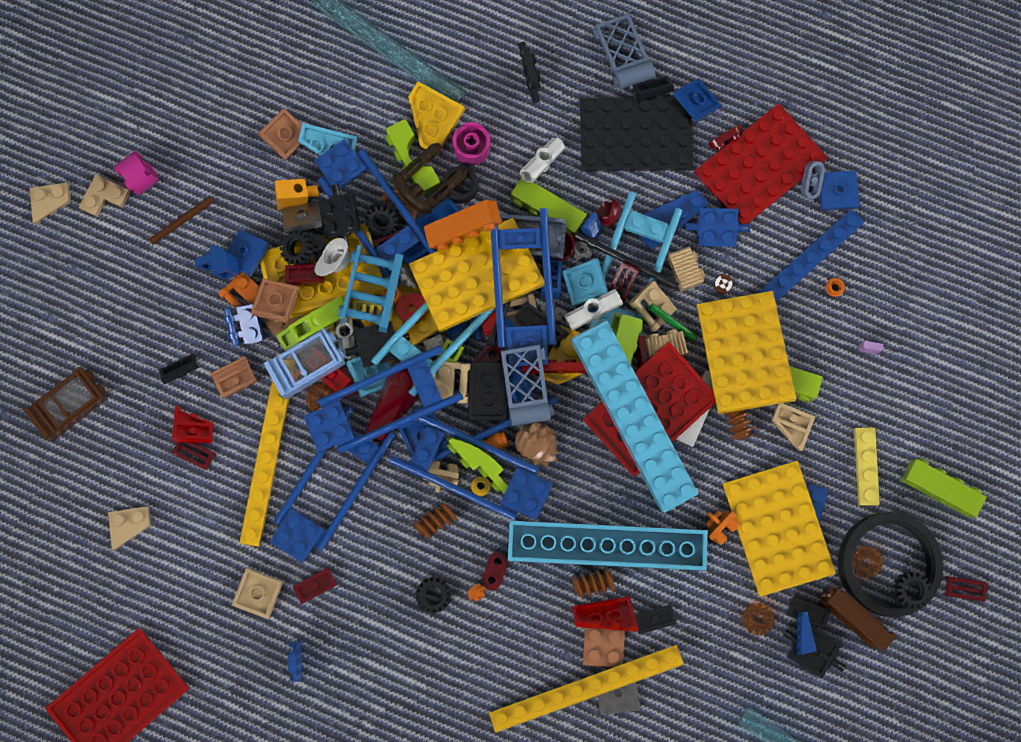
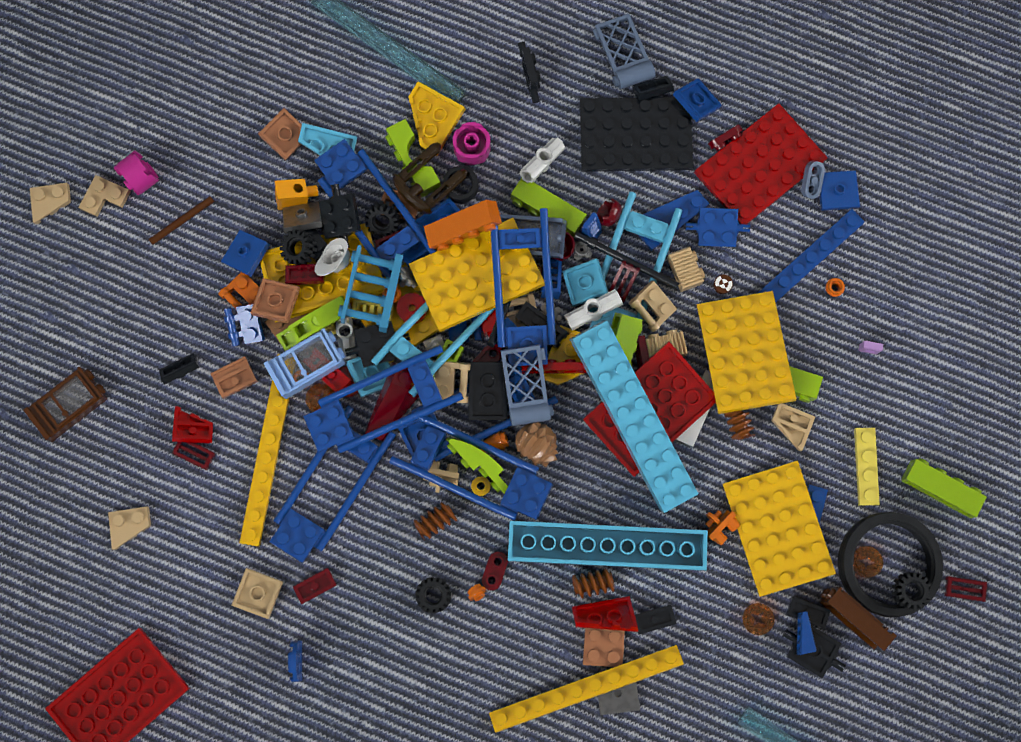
(220, 261): blue brick -> none
(672, 321): green bar -> none

